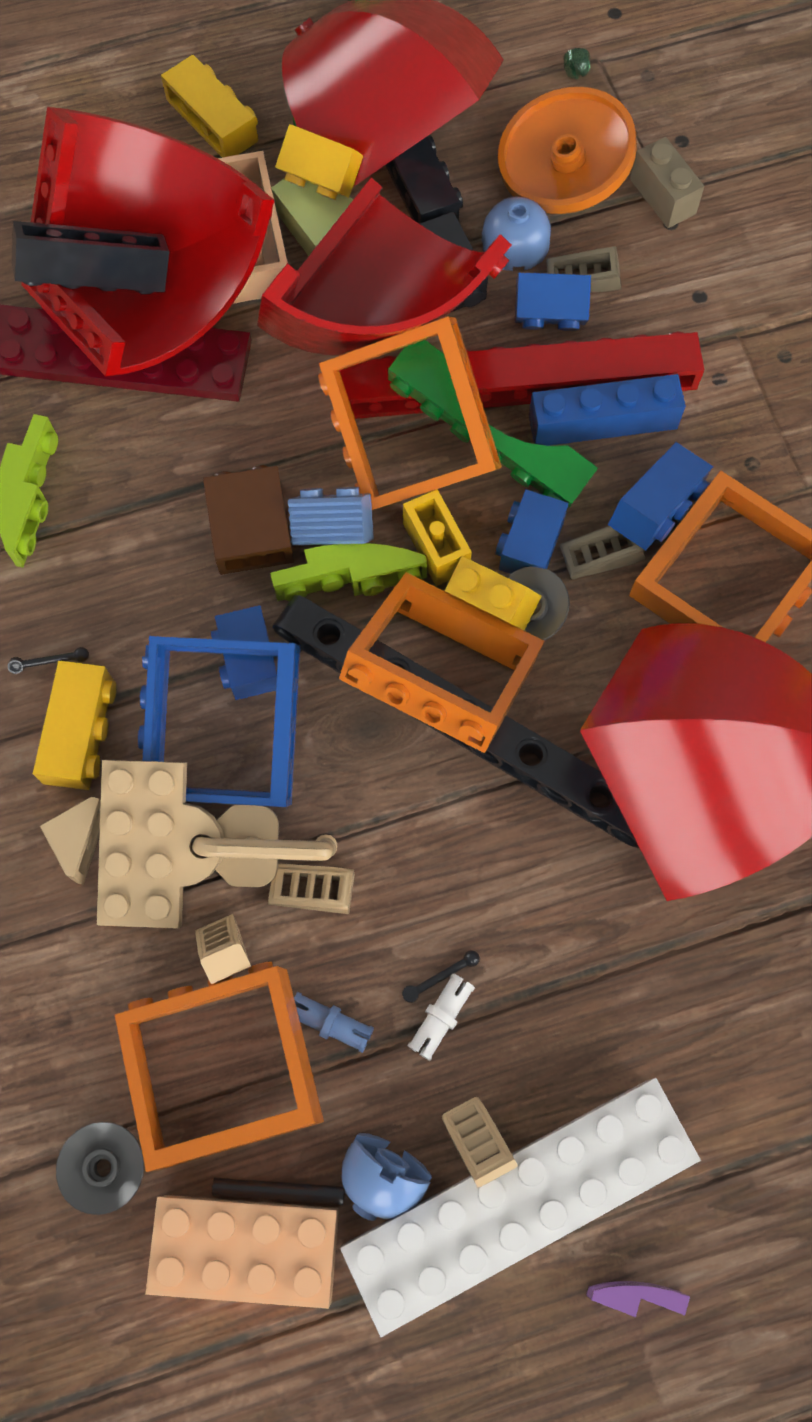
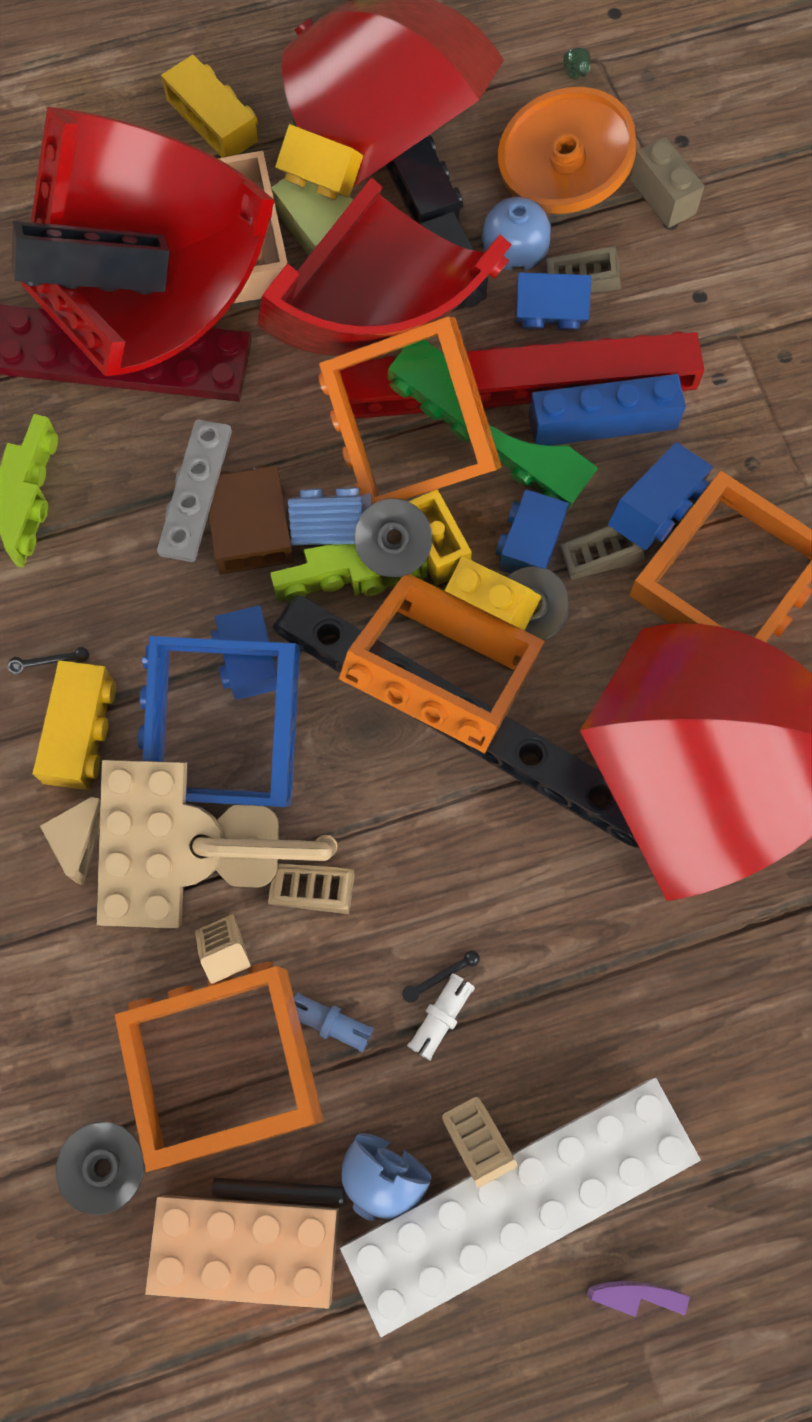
(194, 491): none -> light grey bracket
(379, 552): none -> dark grey dish

